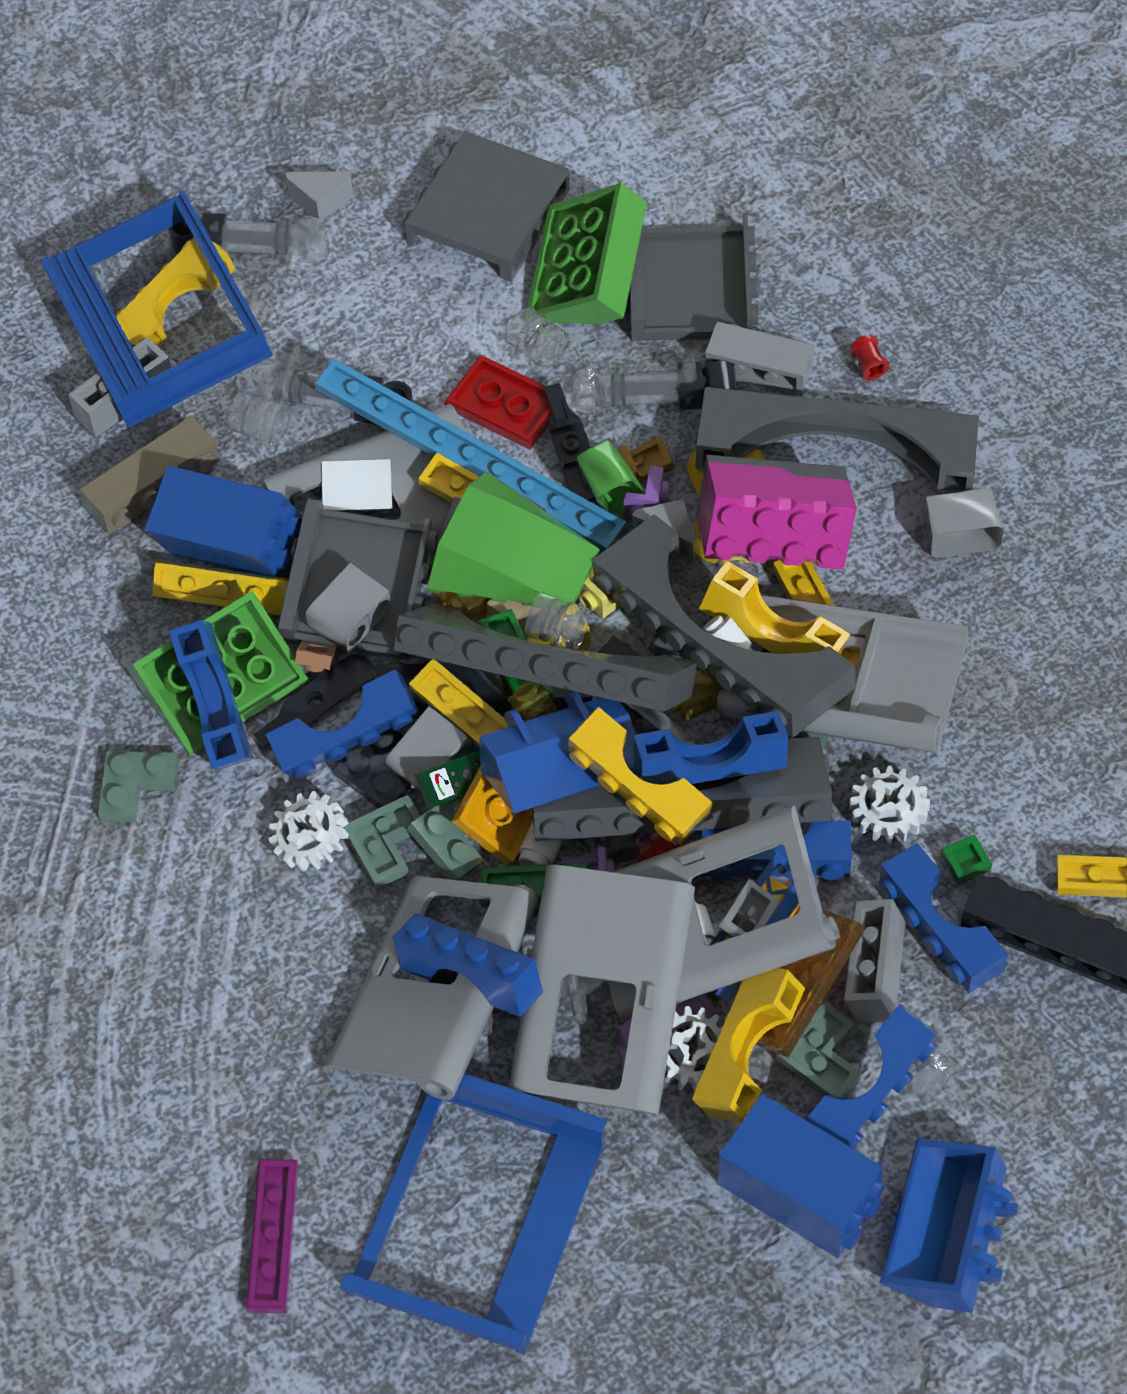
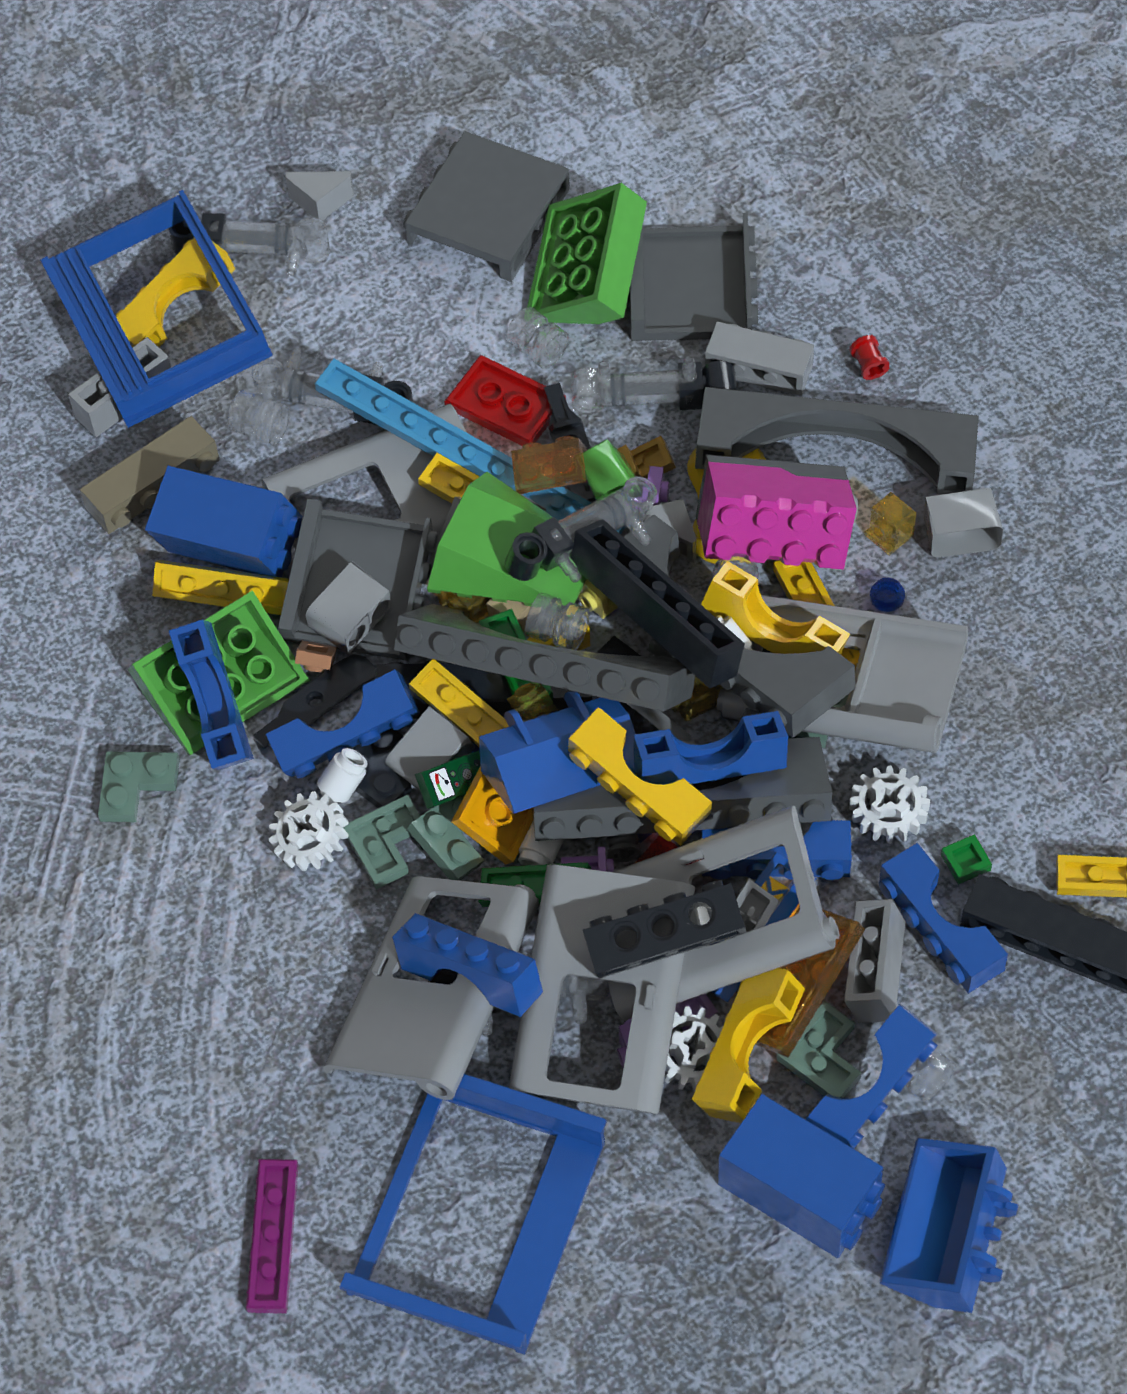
(342, 775): none -> white brick
(356, 484): white sticker -> none
(549, 465): none -> clear orange bracket
(554, 540): none -> clear piece
(611, 959): none -> black brick
(657, 603): none -> black brick
(887, 594): none -> clear blue plate
(891, 523): none -> clear yellow brick

